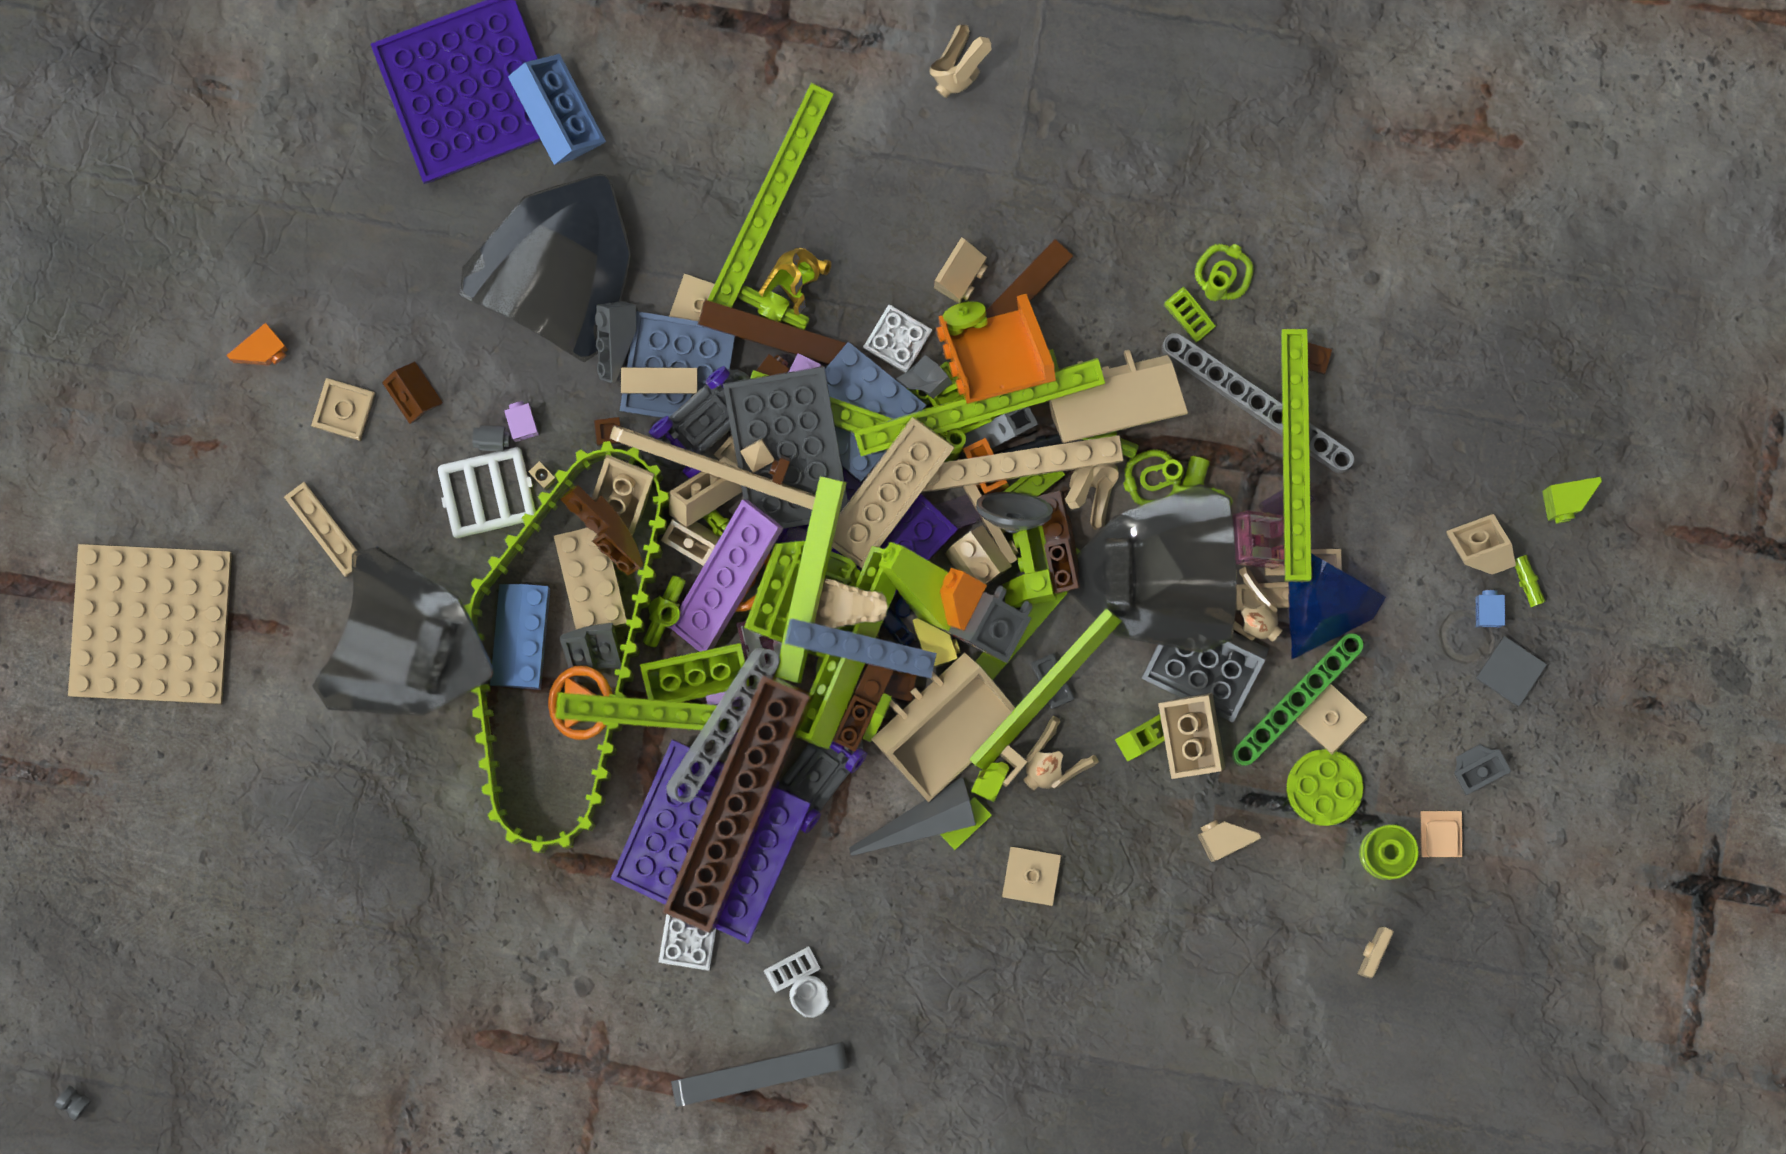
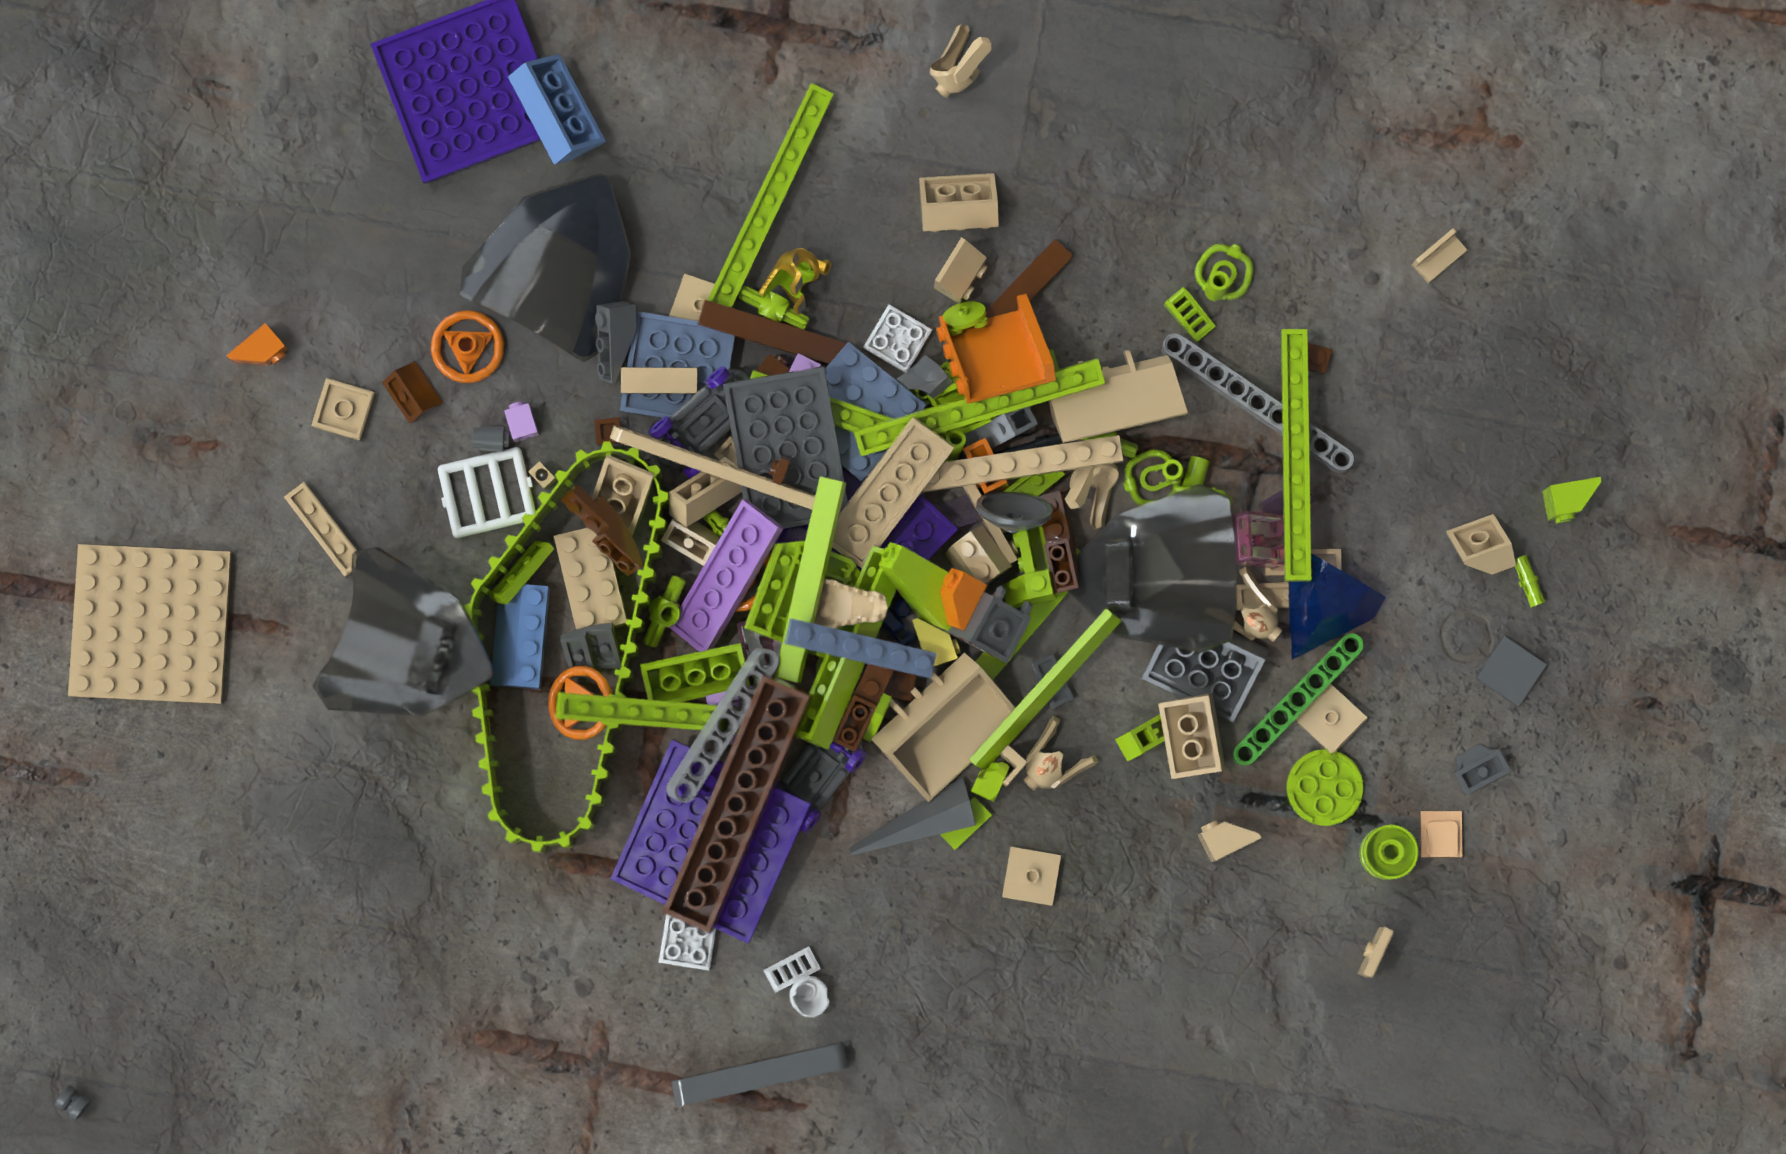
(467, 346): none -> orange piece
(521, 572): none -> lime tile
(757, 455): tan slope -> none
(958, 202): none -> tan slope
(1439, 256): none -> tan panel
(1490, 609): medium blue brick -> none

